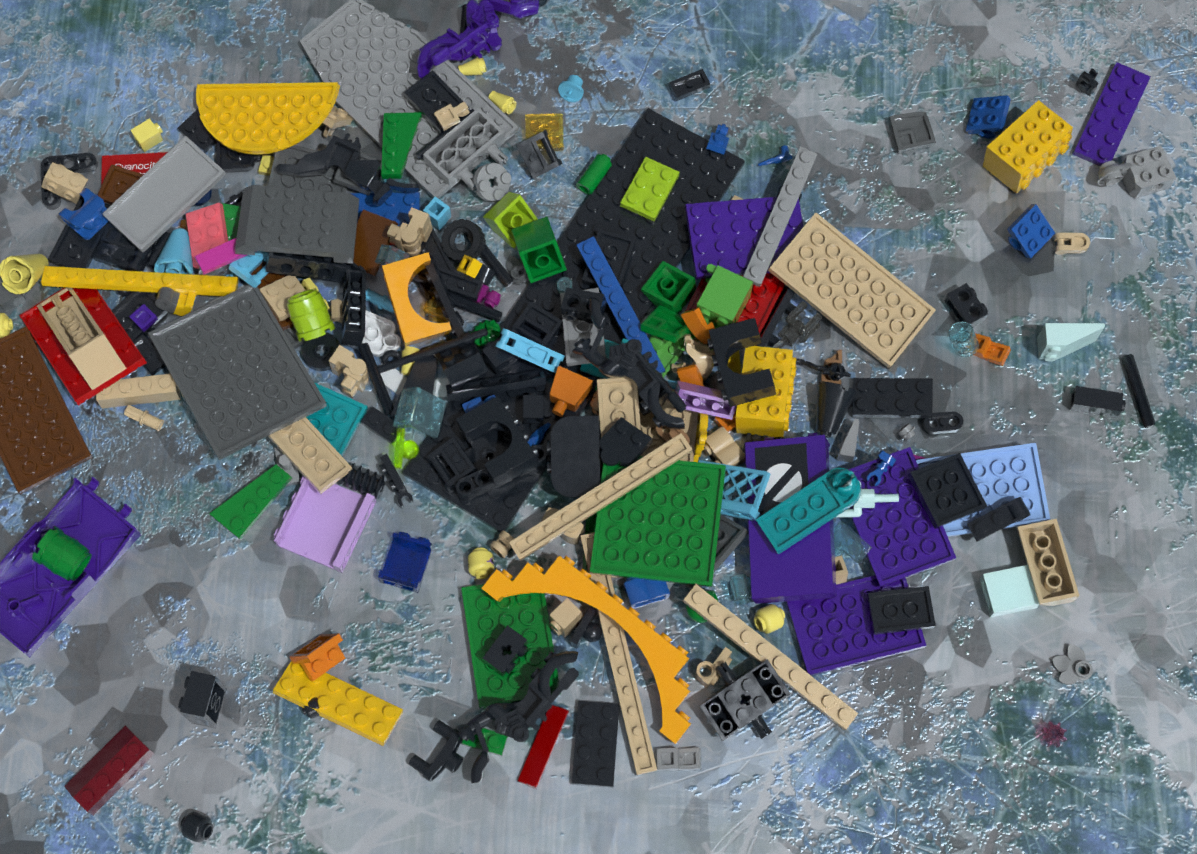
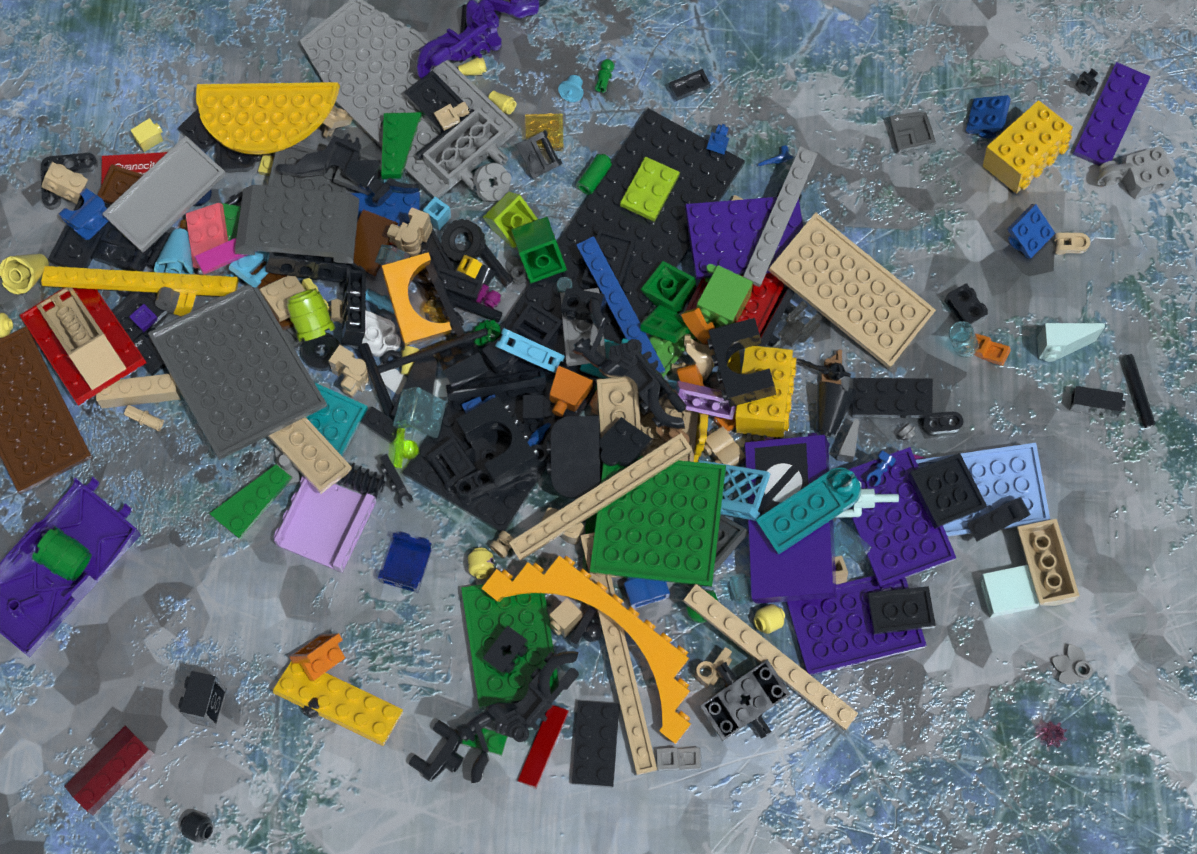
(606, 66): none -> green pin

